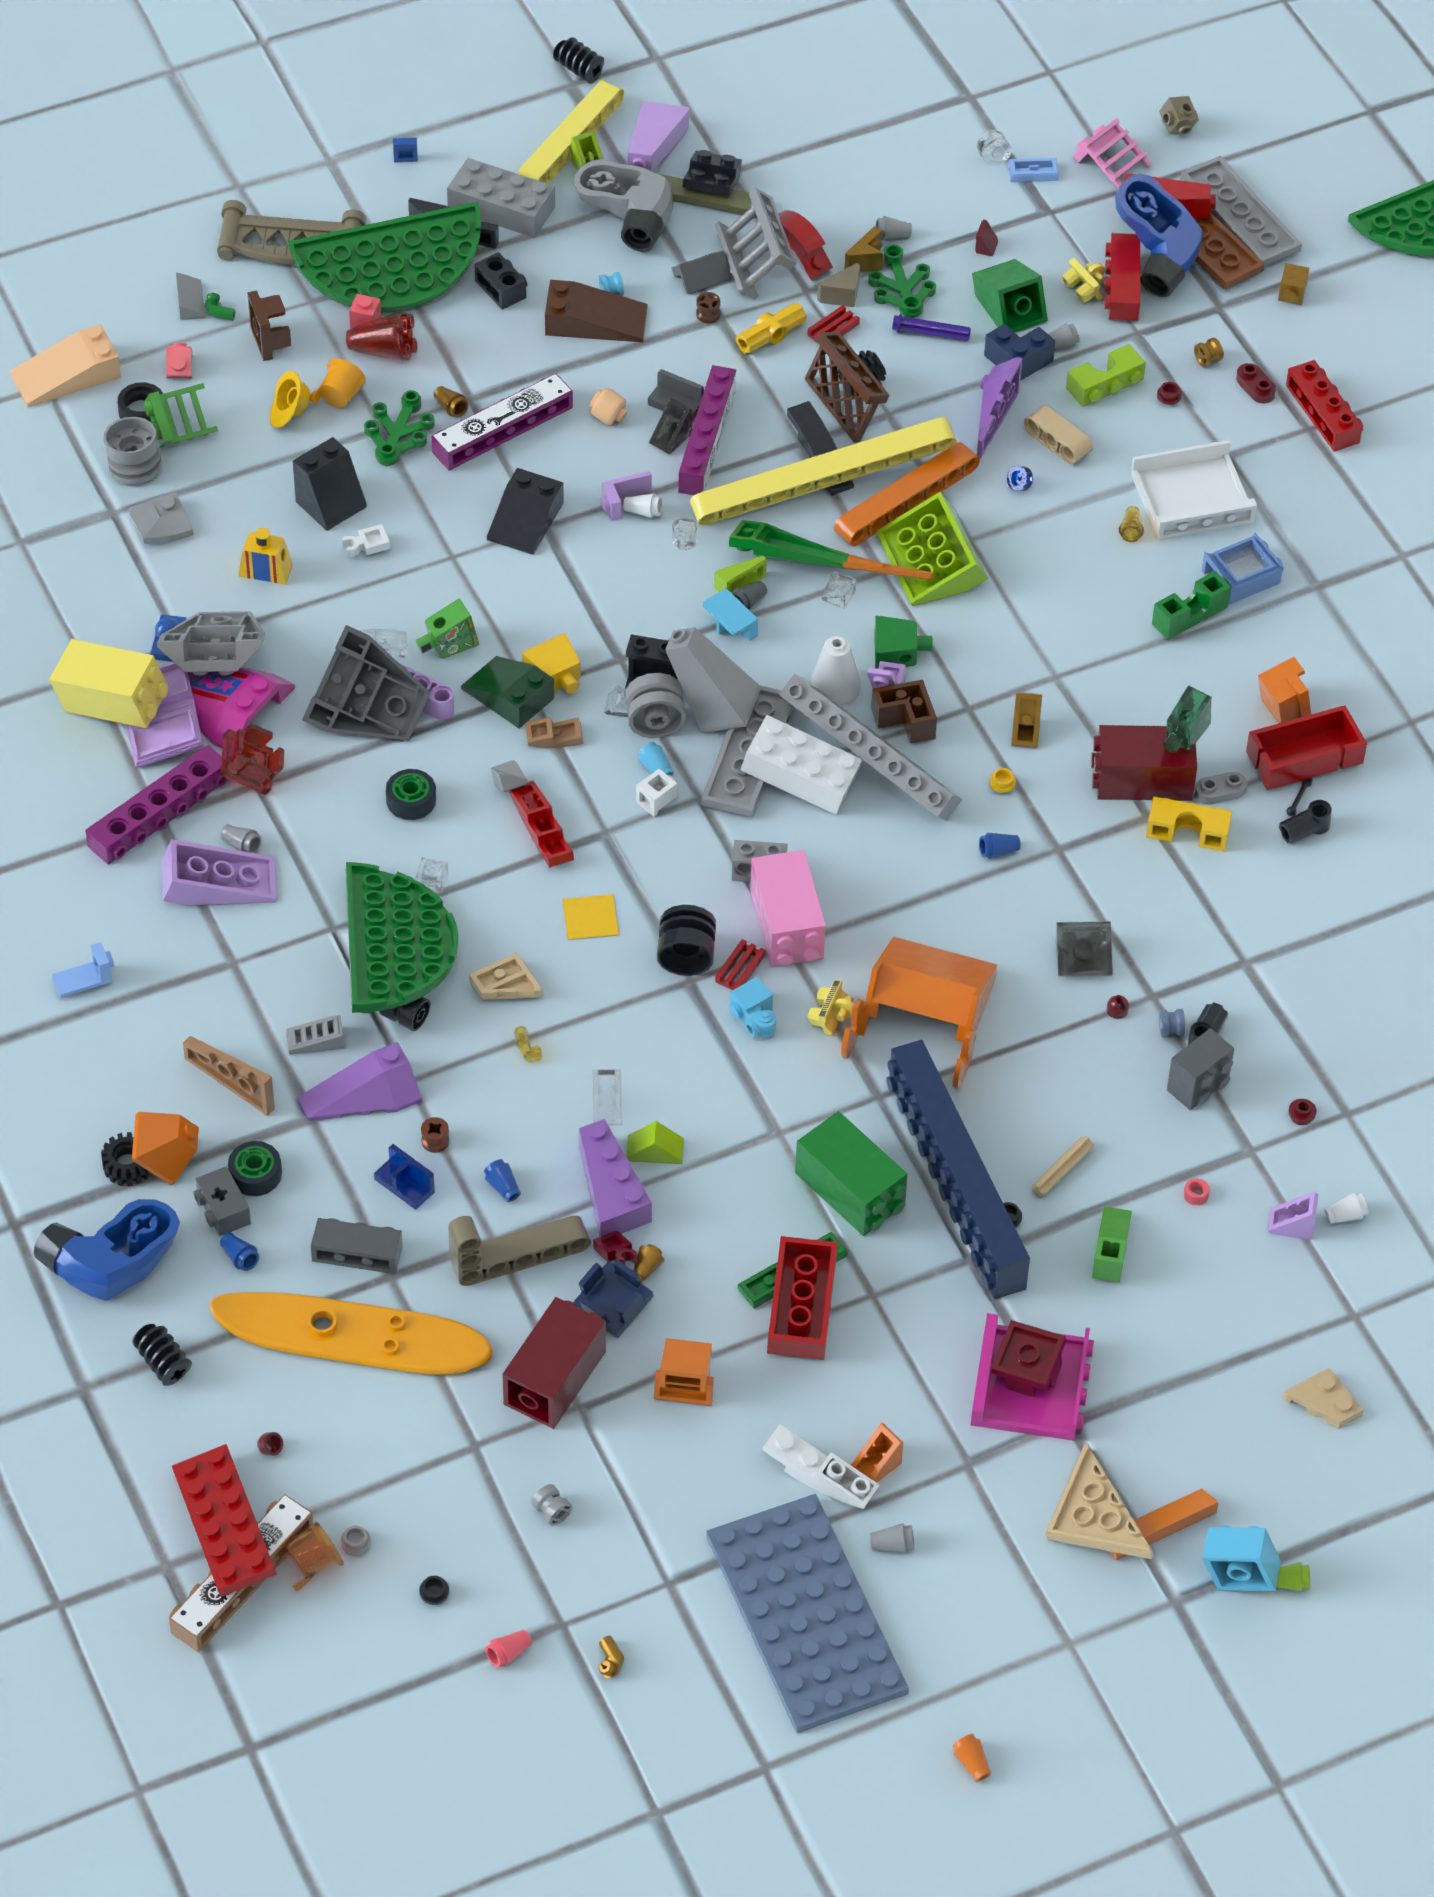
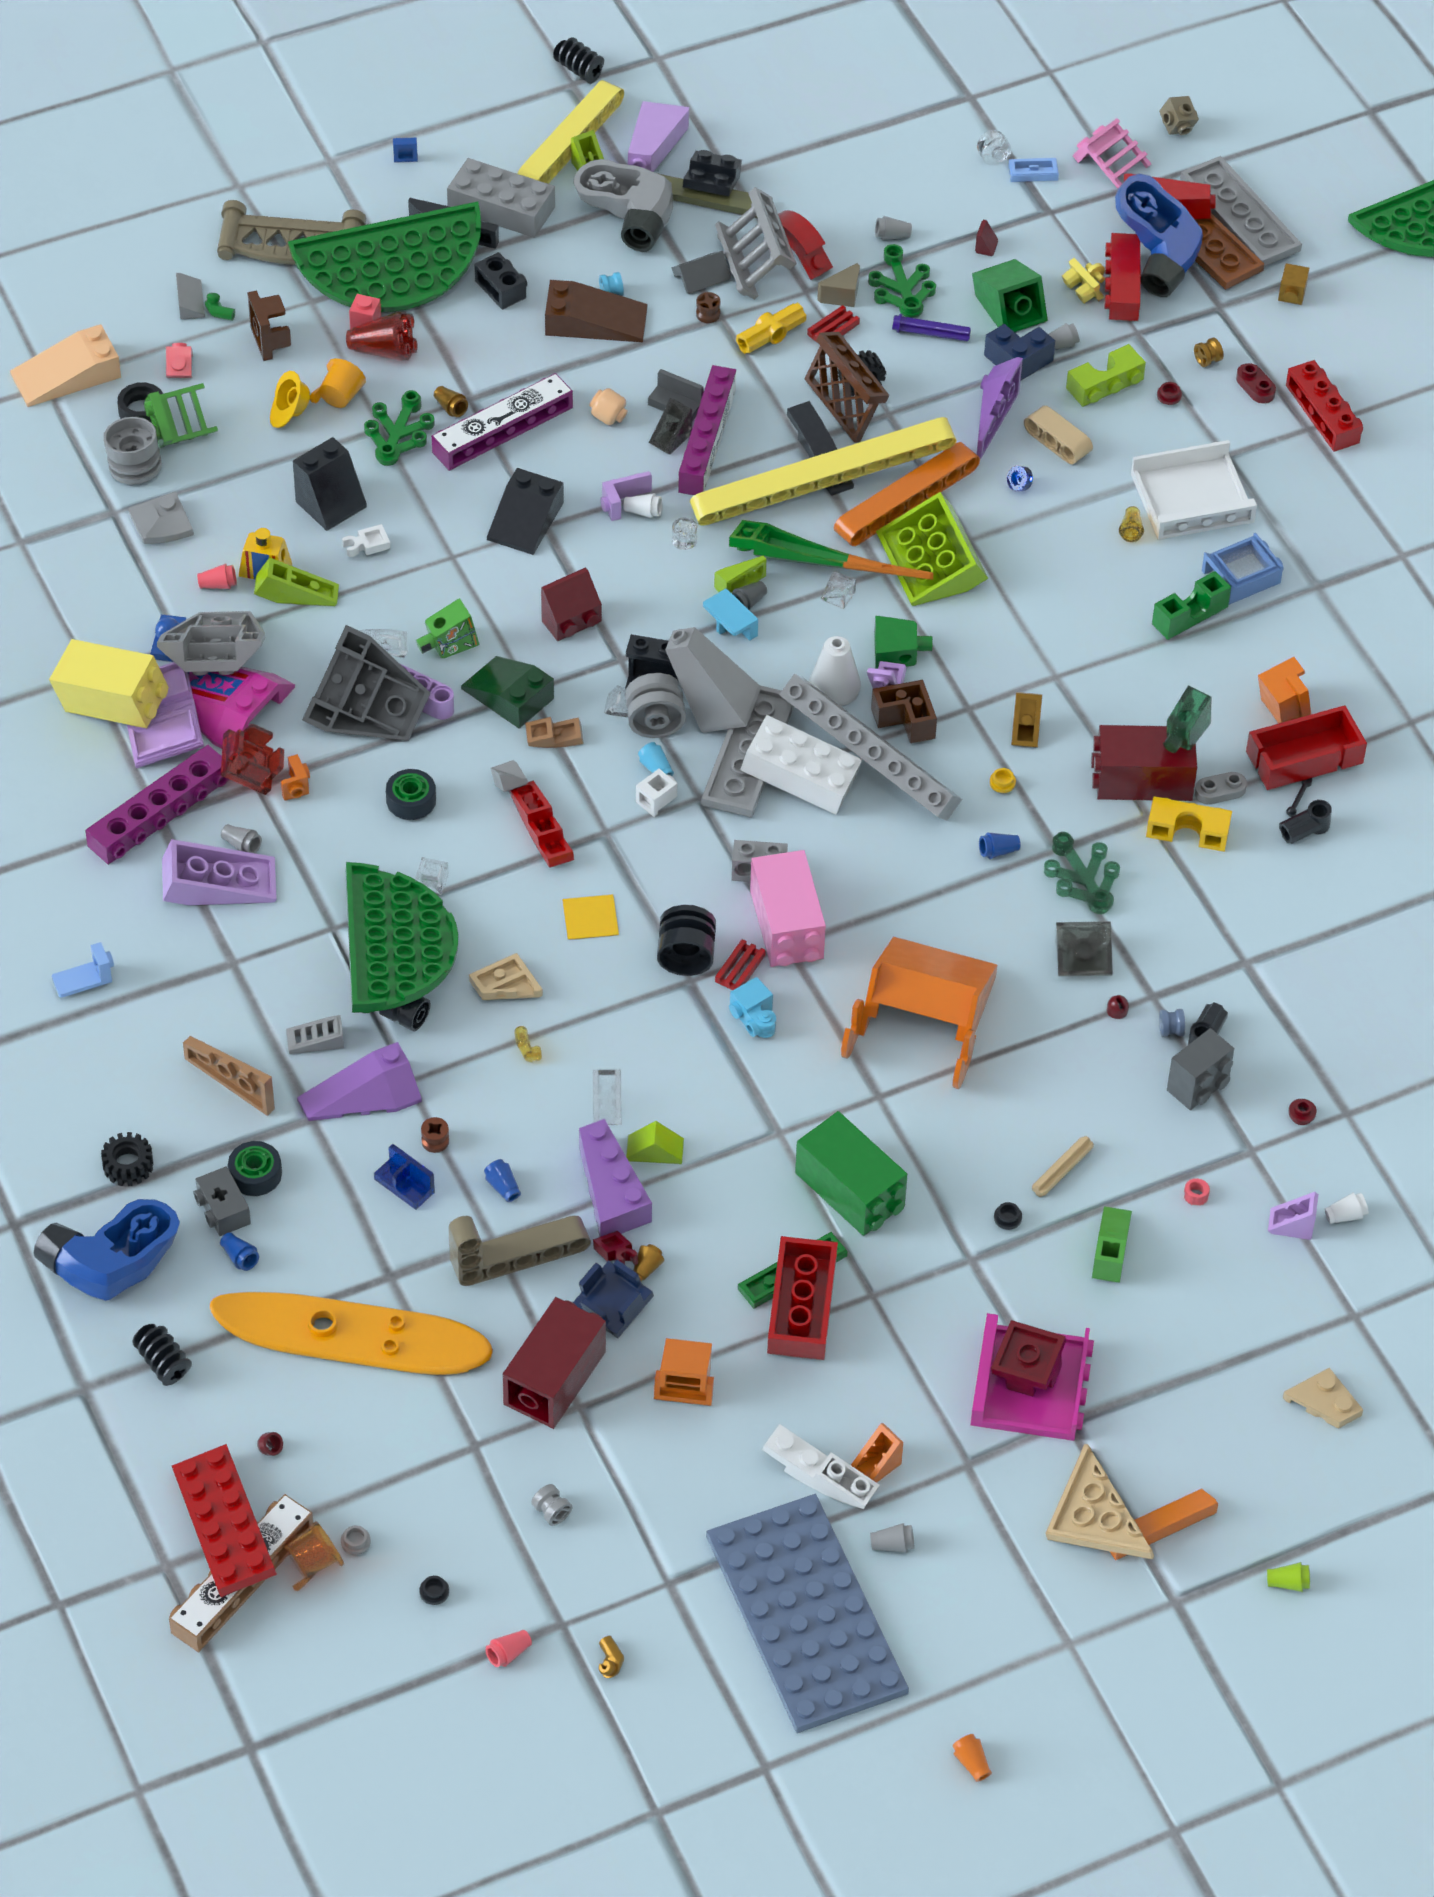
(164, 1144): orange slope -> none
(218, 578): none -> coral cone
(294, 586): none -> lime slope
(298, 783): none -> orange bracket
(356, 1245): dark grey brick -> none
(557, 660): yellow torso -> none
(570, 604): none -> dark red slope
(835, 1007): light yellow hips -> none
(866, 252): pearl gold slope -> none
(958, 1169): dark blue brick -> none
(1063, 846): none -> clear green plant
(1241, 1559): medium azure brick -> none

